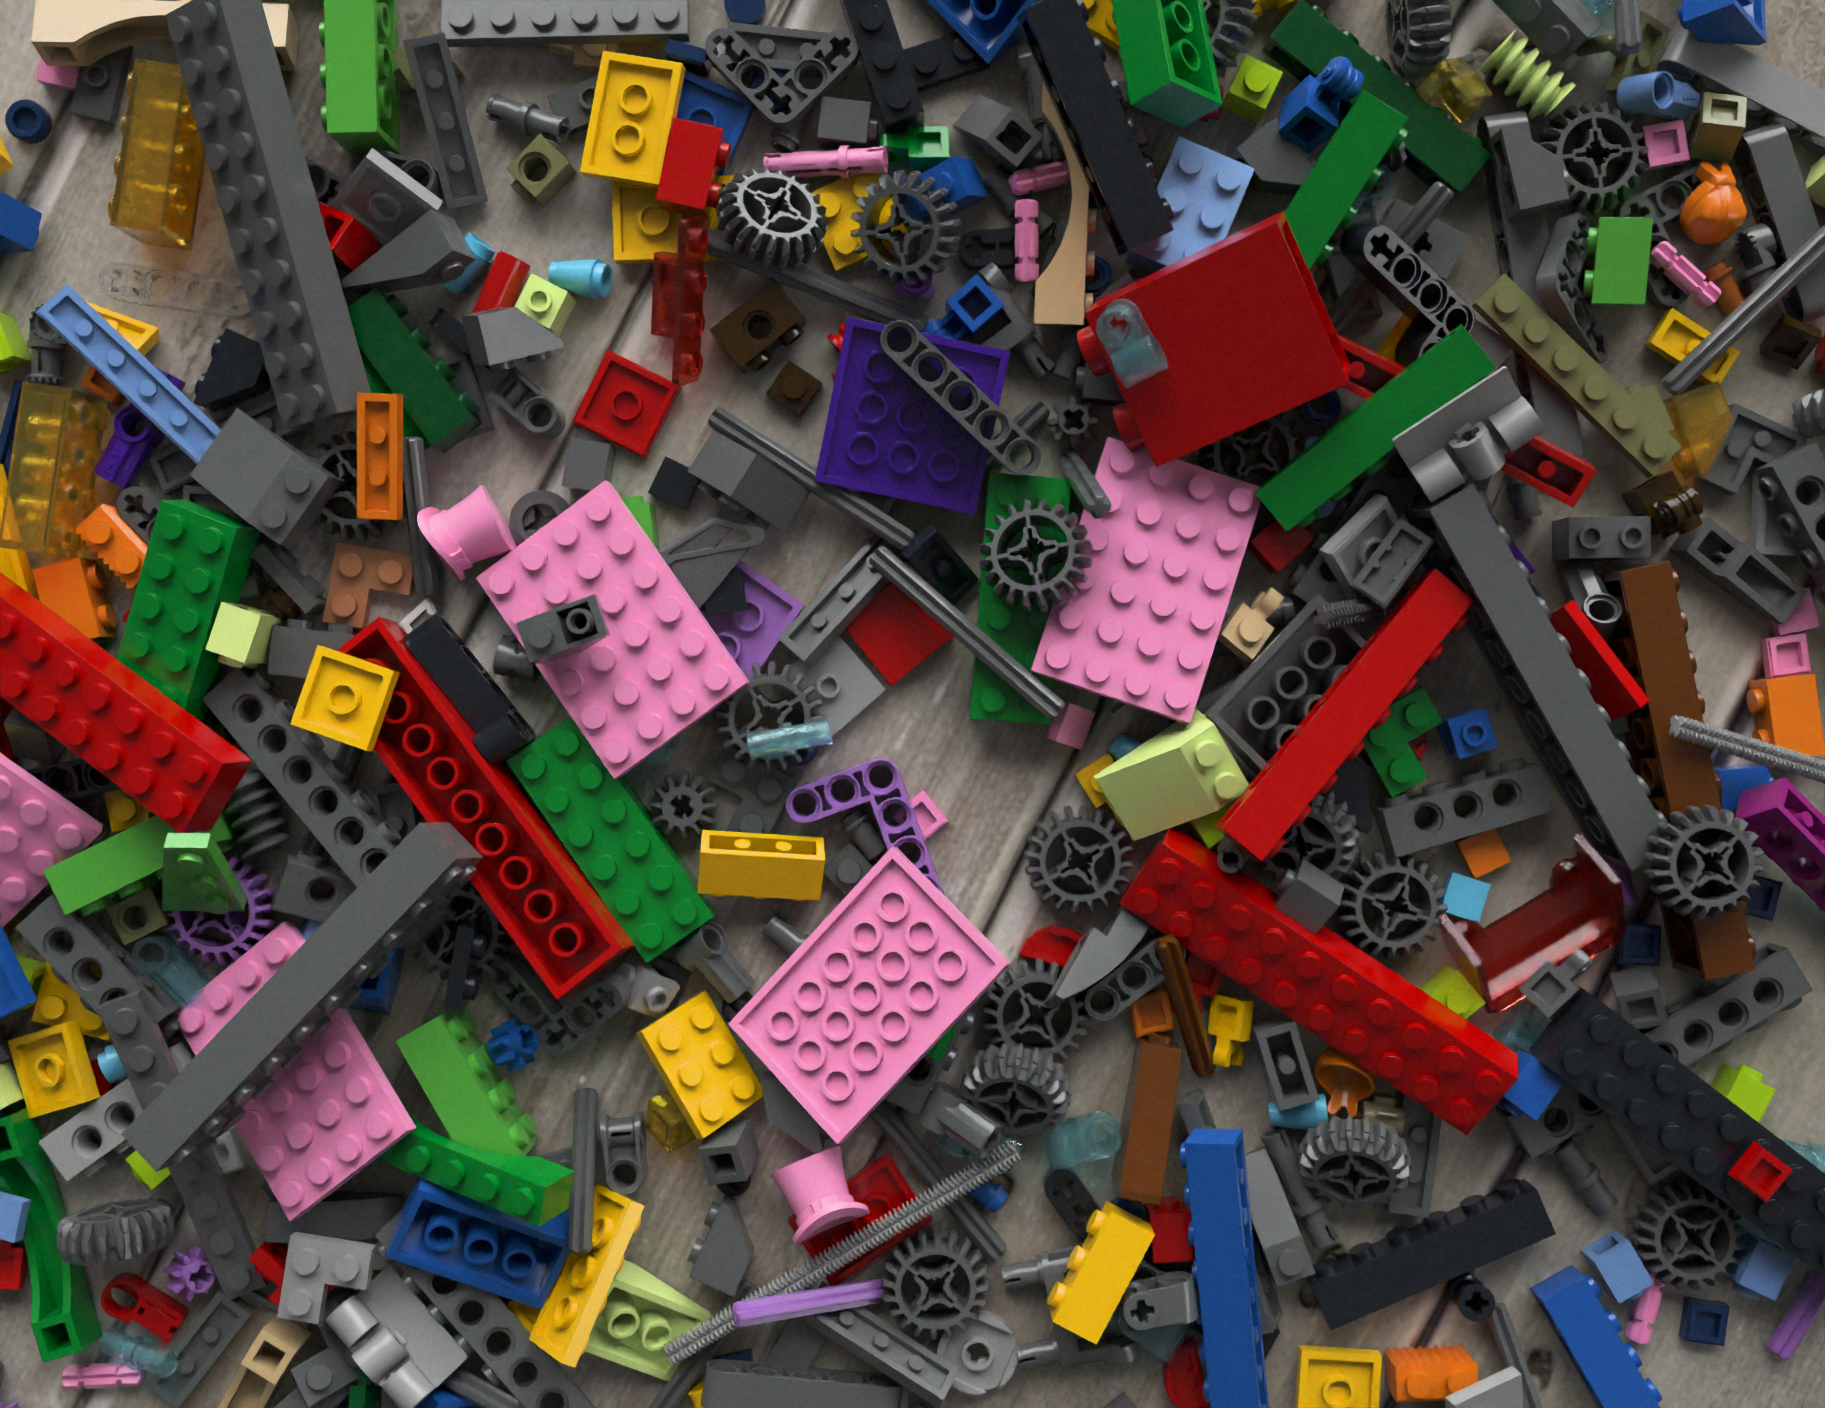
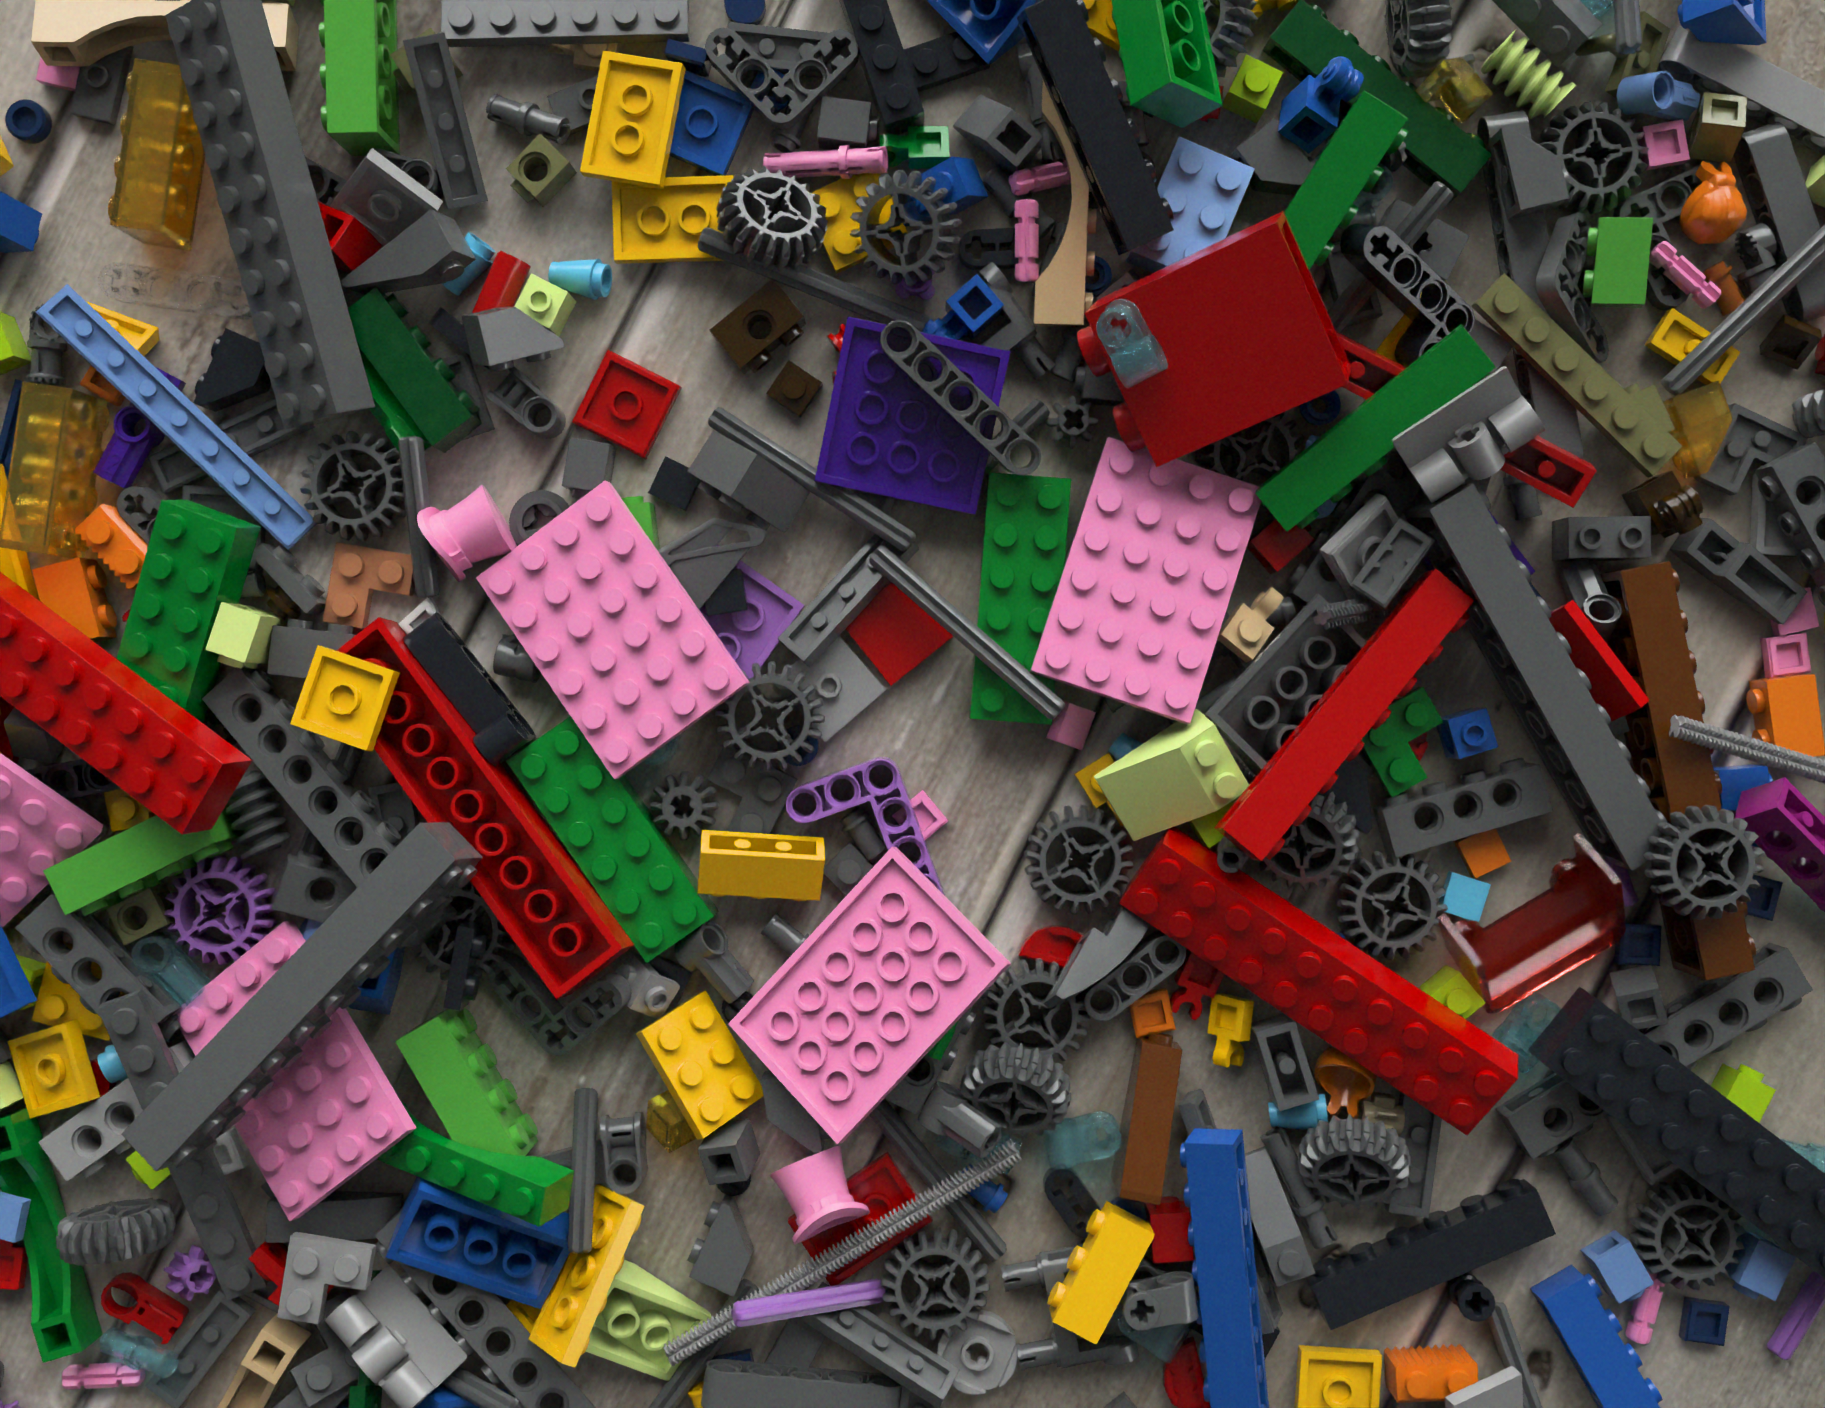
(198, 876): bright green wing -> none
(265, 479): dark grey slope -> none
(380, 456): orange plate -> none
(512, 1045): blue gear -> none
(563, 630): dark grey slope -> none
(678, 298): clear red bracket -> none
(693, 168): red brick -> none
(789, 738): clear light blue pin -> none
(939, 564): black plate -> none
(1051, 554): dark grey gear -> none
(1084, 483): dark grey axle -> none
(1185, 1005): reddish brown axle -> none
(1308, 895): dark grey brick -> none
(1532, 1090): blue brick -> none
(1553, 986): dark grey plate -> none
(1760, 1171): red tile -> none

